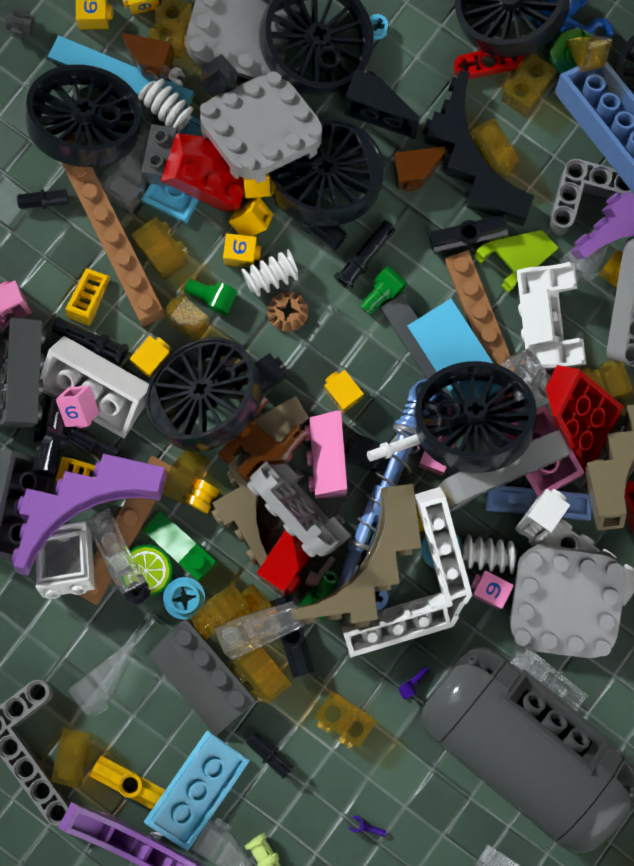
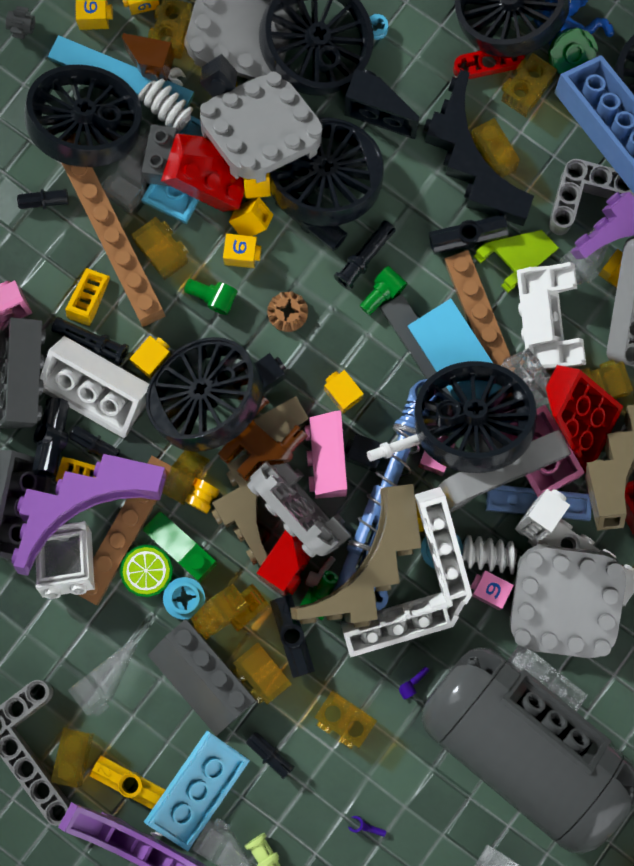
(77, 406): bright pink brick -> none
(115, 551): clear slope -> none
(138, 599): black plate -> none
(186, 318): clear yellow slope -> none
(256, 630): clear slope -> none
(270, 273): white piece -> none
(416, 167): reddish brown slope -> none
(590, 51): clear yellow slope -> none

